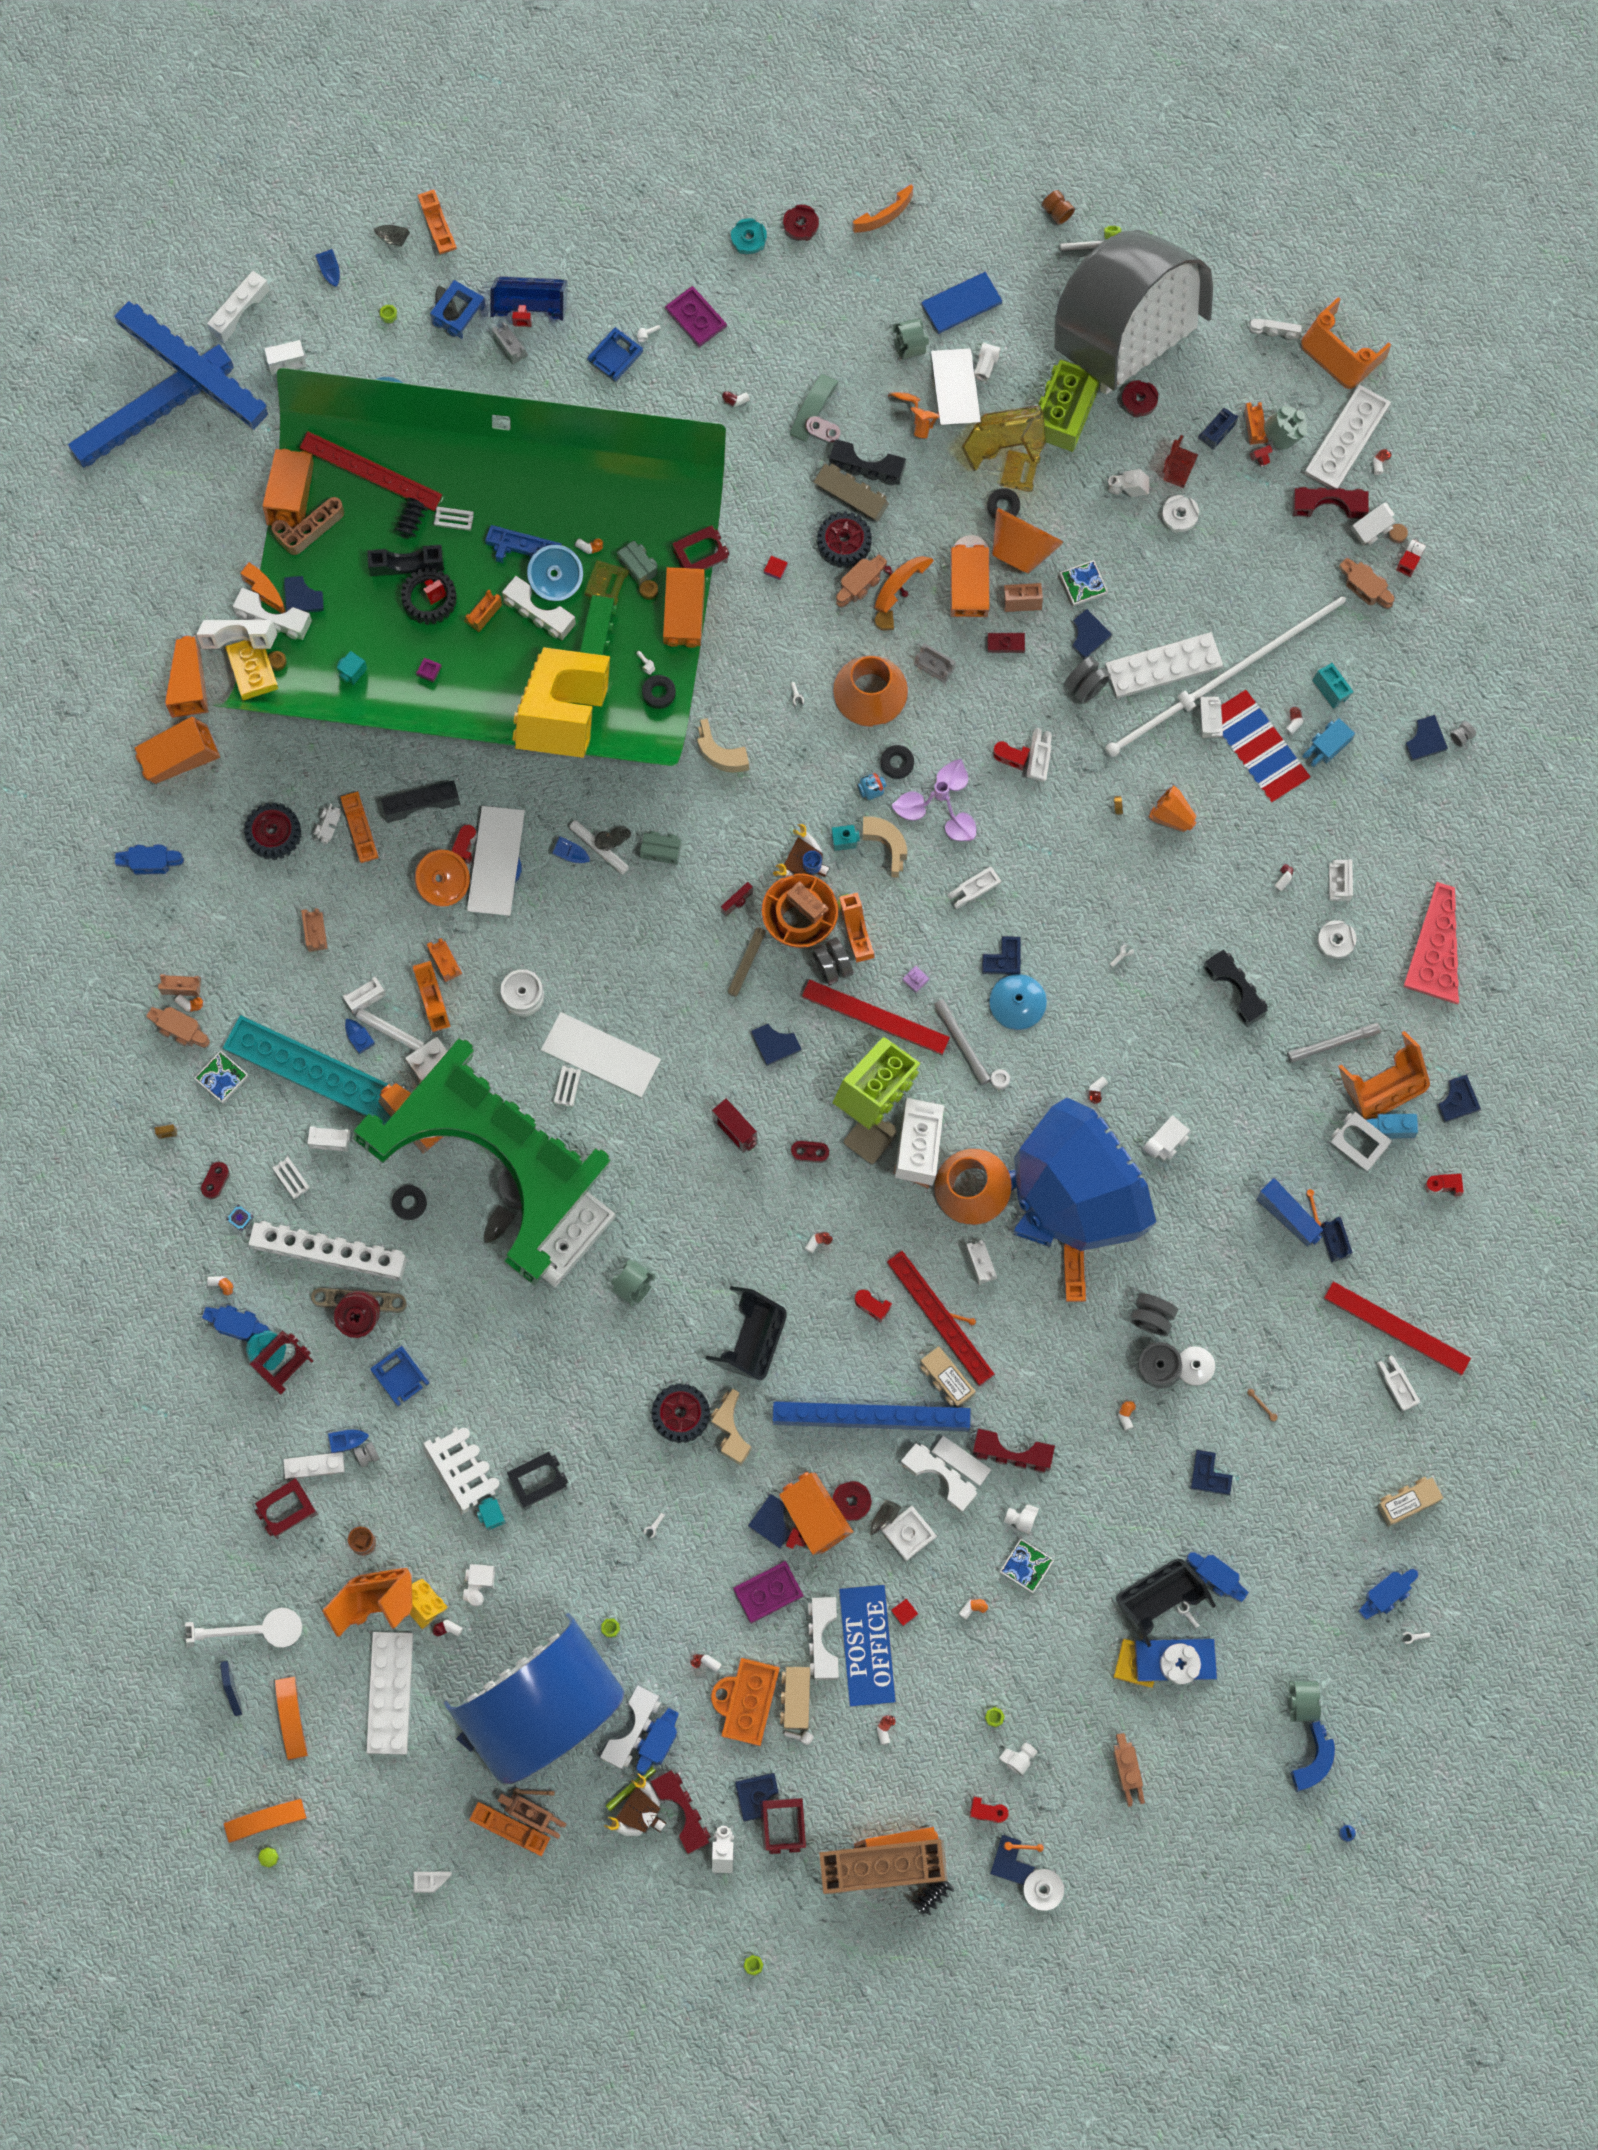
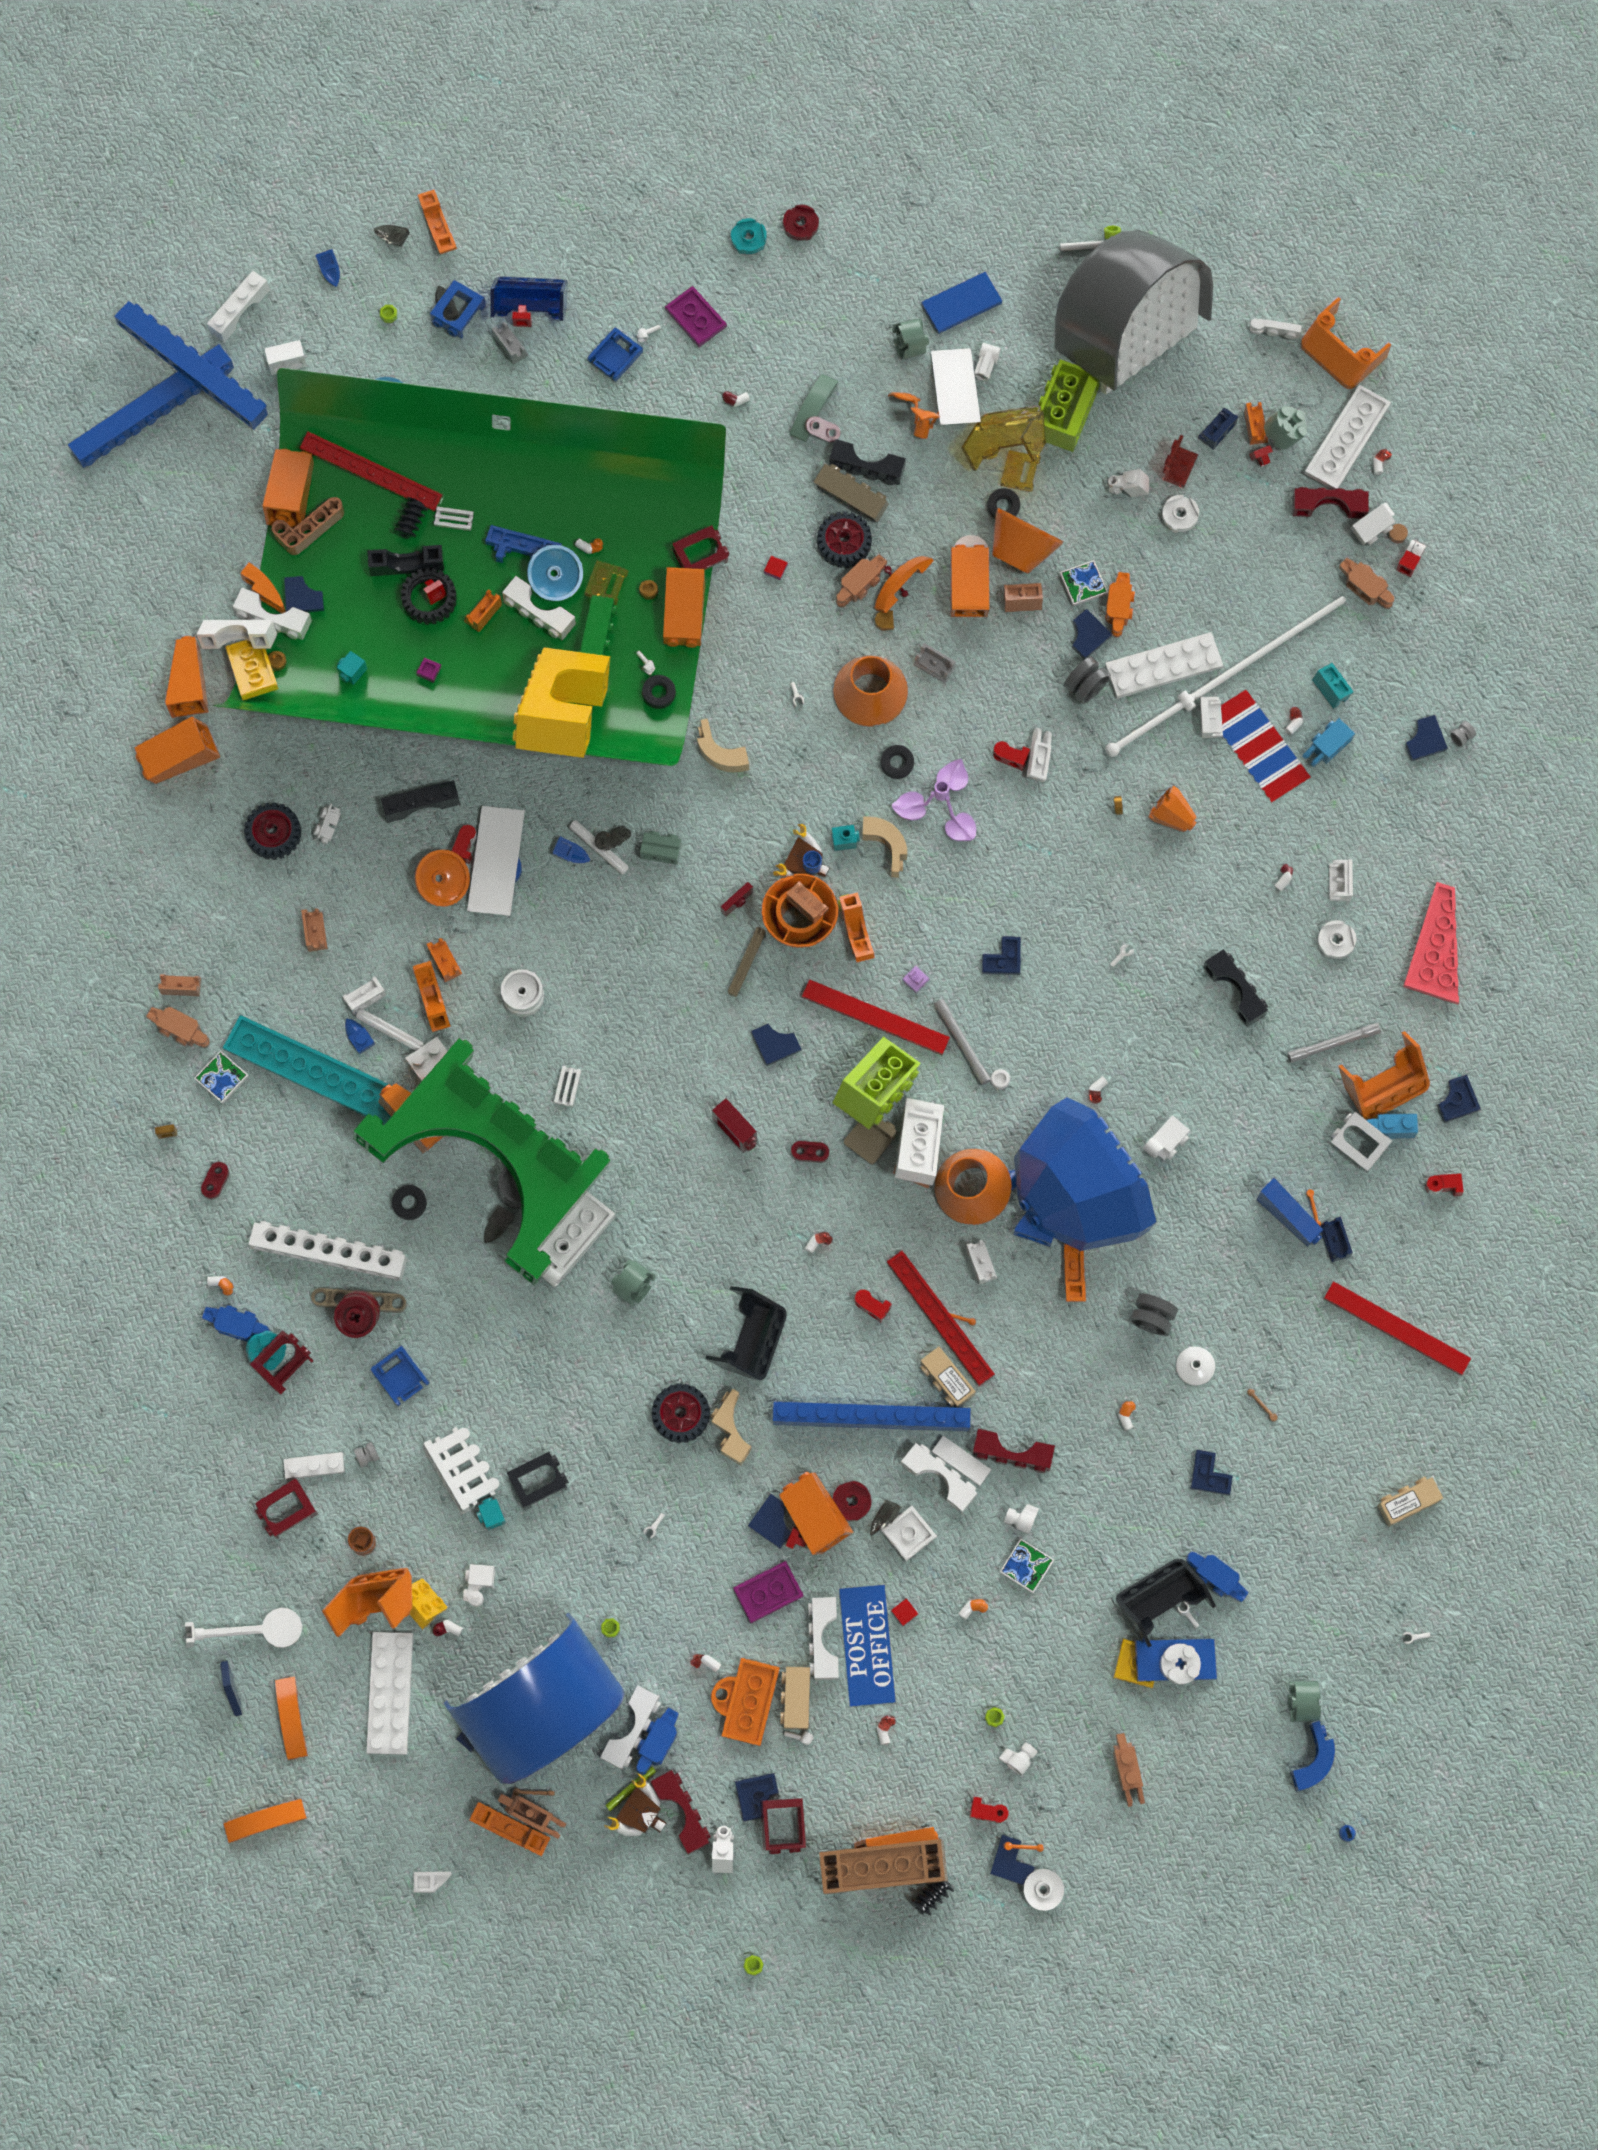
(149, 860): blue hinge -> none
(189, 1006): arm -> none
(240, 1218): tile -> none
(268, 1857): lime tile -> none
(282, 1165): white tile -> none
(328, 1139): white hinge -> none
(346, 1440): blue plate -> none
(359, 827): orange slope -> none
(601, 1054): white sticker -> none
(635, 560): sand green brick -> none
(832, 960): dark grey wheel -> none
(868, 223): orange slope -> none
(871, 786): dark azure head -> none
(975, 887): white hinge -> none
(1006, 642): dark red plate -> none
(1014, 1013): dark azure dish -> none
(1058, 207): dark orange wheel -> none
(1118, 603): none -> orange hinge
(1136, 407): dark red plate -> none
(1164, 1376): dark grey wheel -> none
(1387, 1592): blue hinge -> none
(1399, 1385): white hinge -> none

